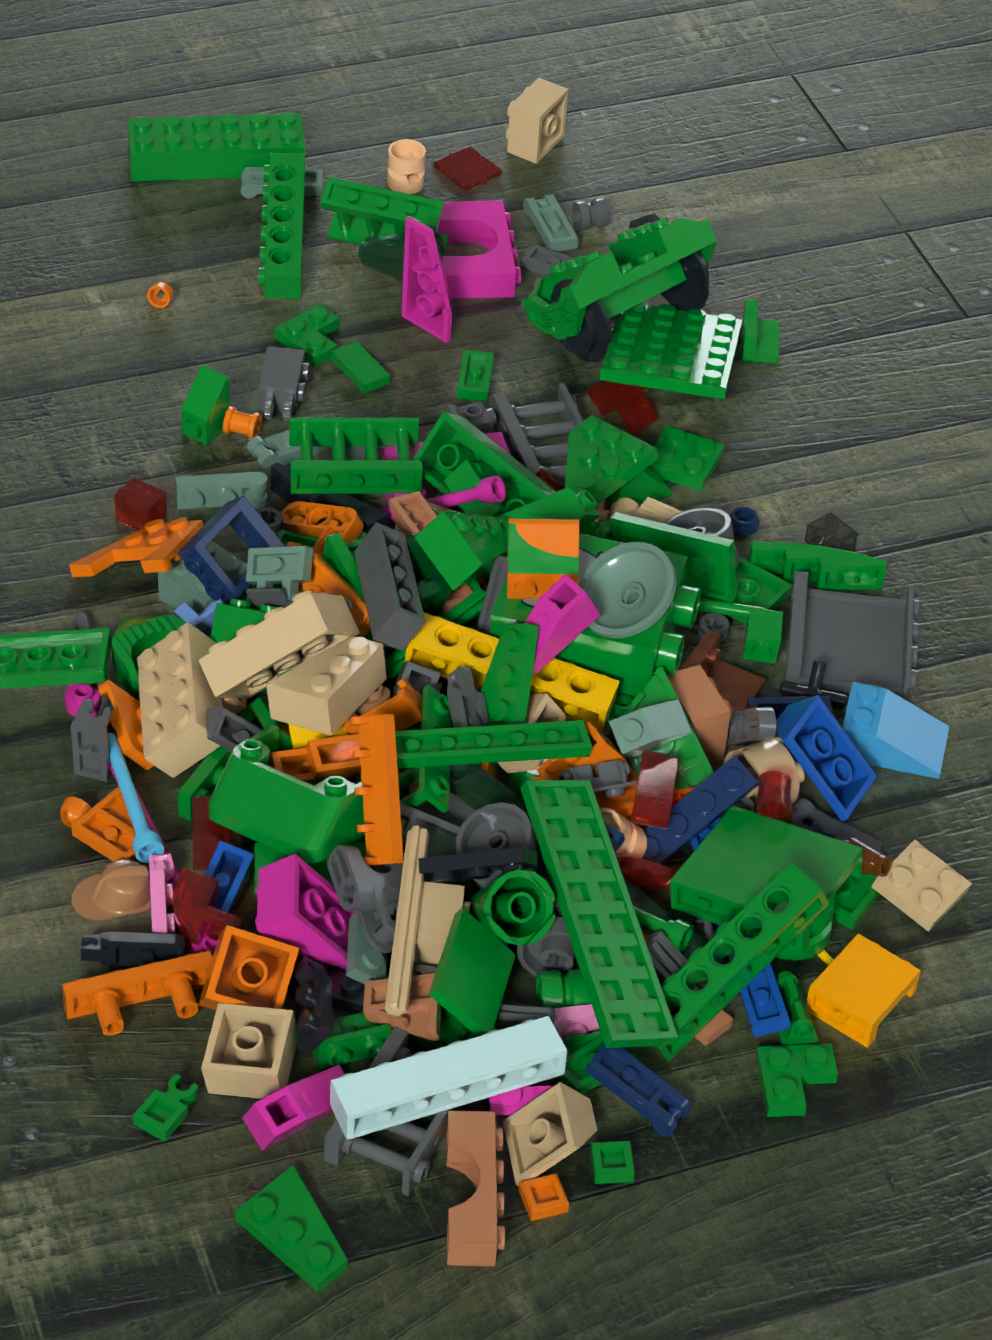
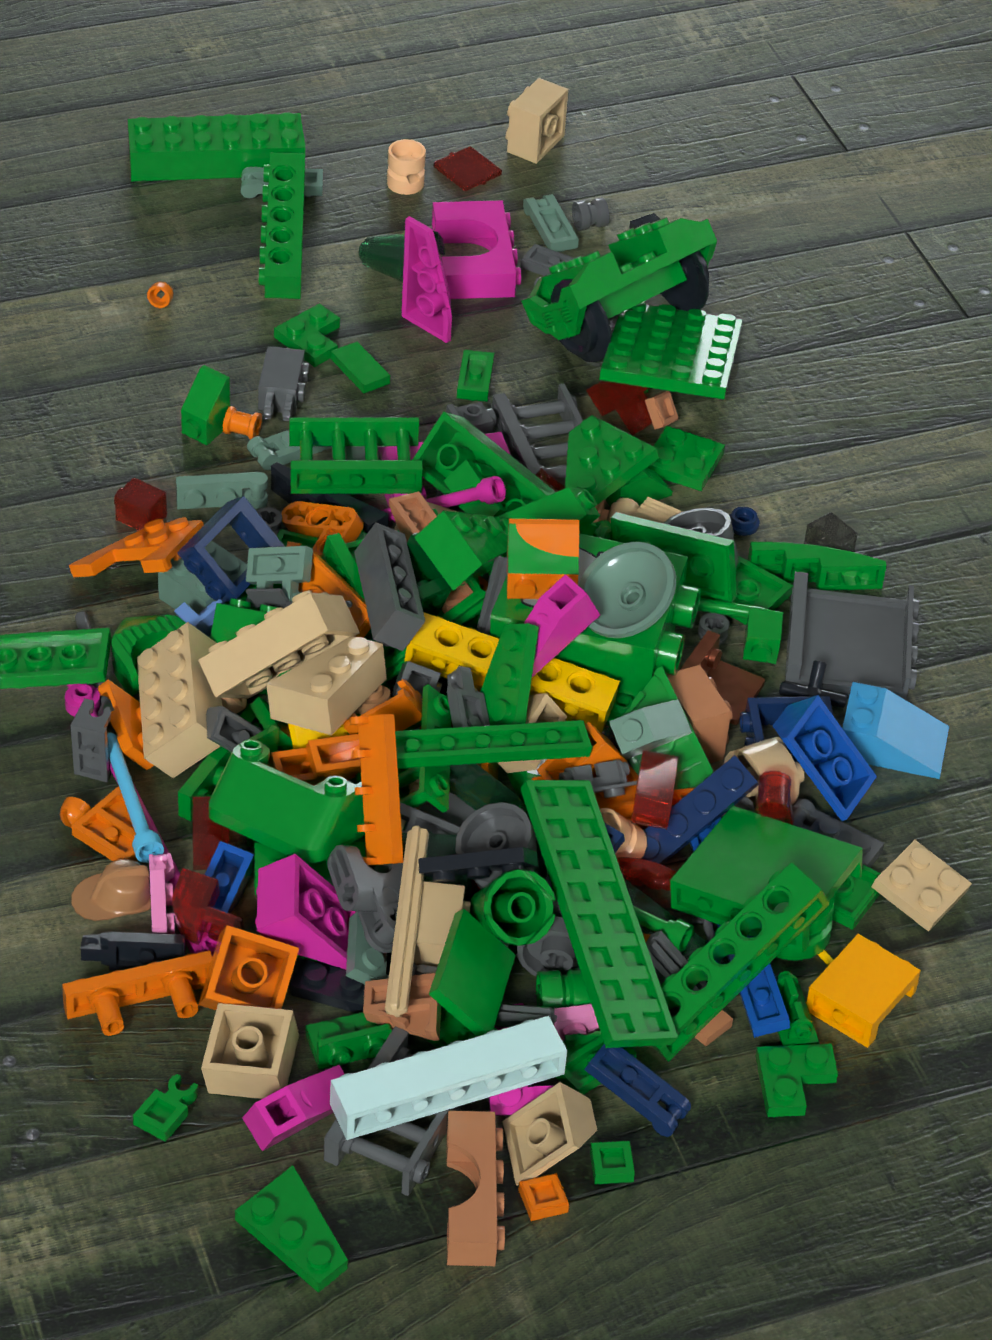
(313, 1005): black hinge -> none
(375, 211): green fence -> none
(661, 409): none -> nougat tile
(751, 726): dark grey beam -> none
(759, 336): green panel -> none
(873, 861): reddish brown cone -> none

